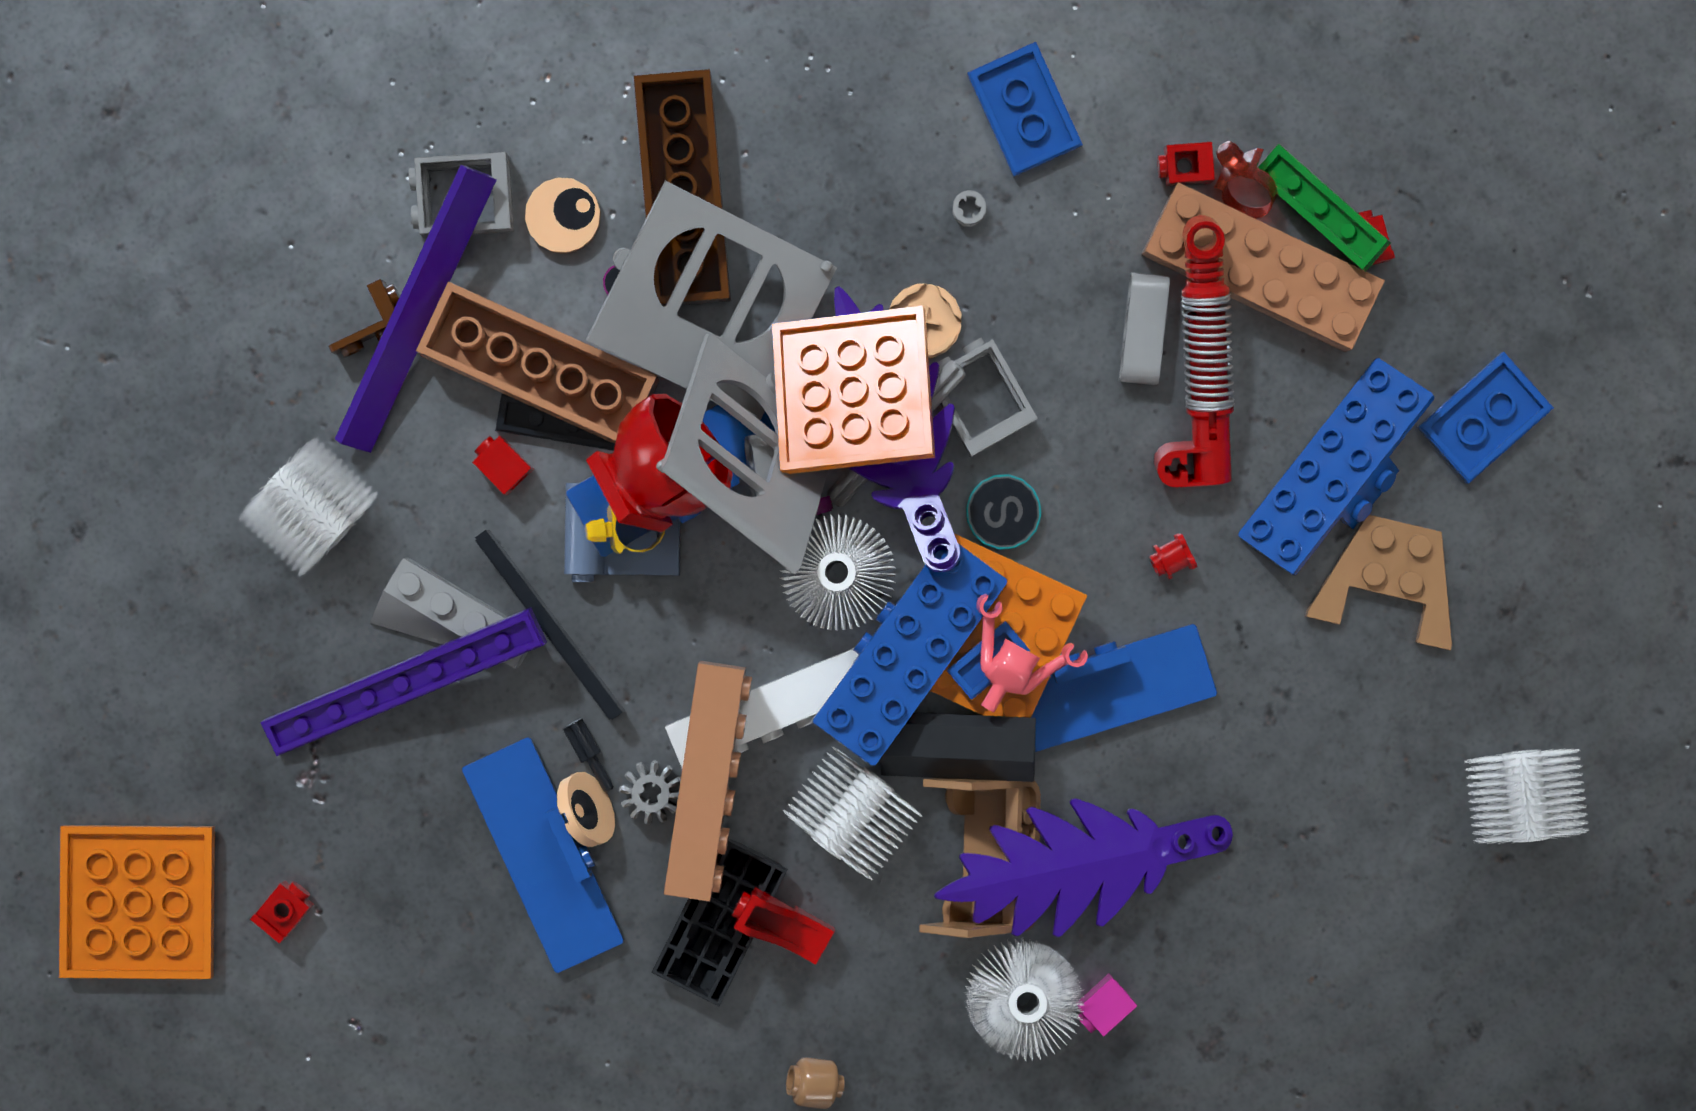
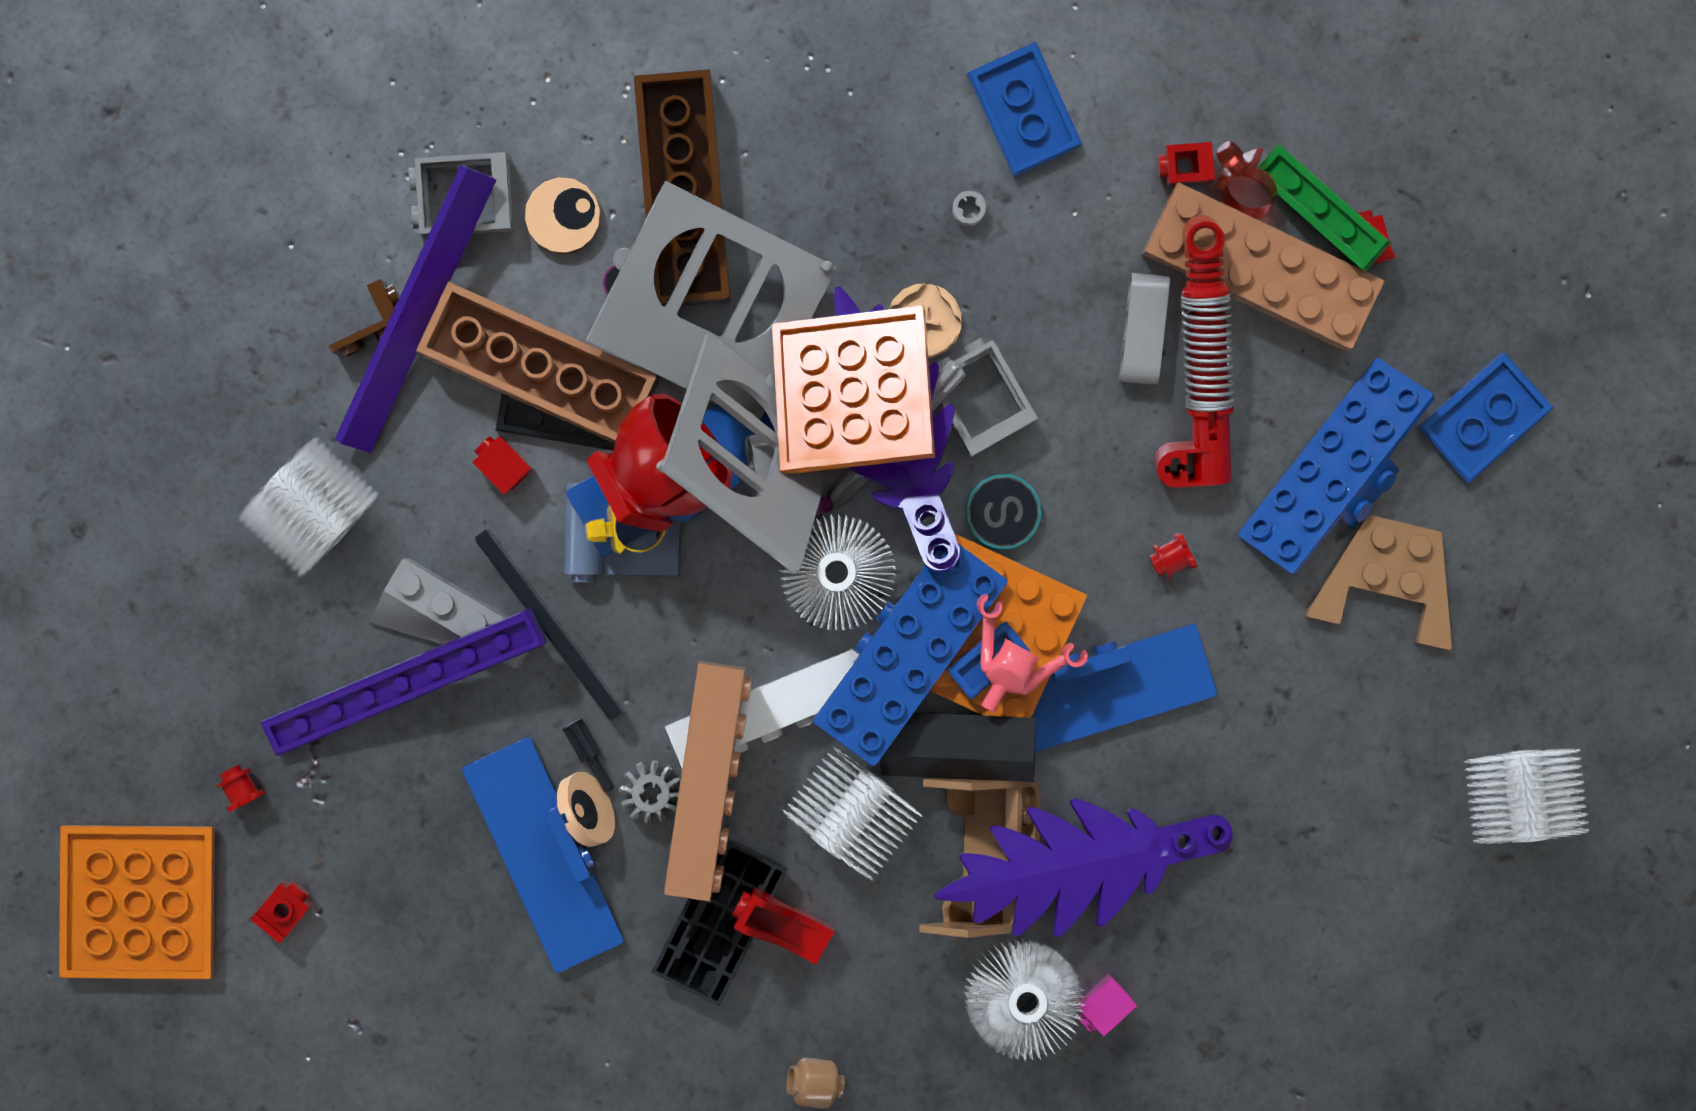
(238, 787): none -> red brick

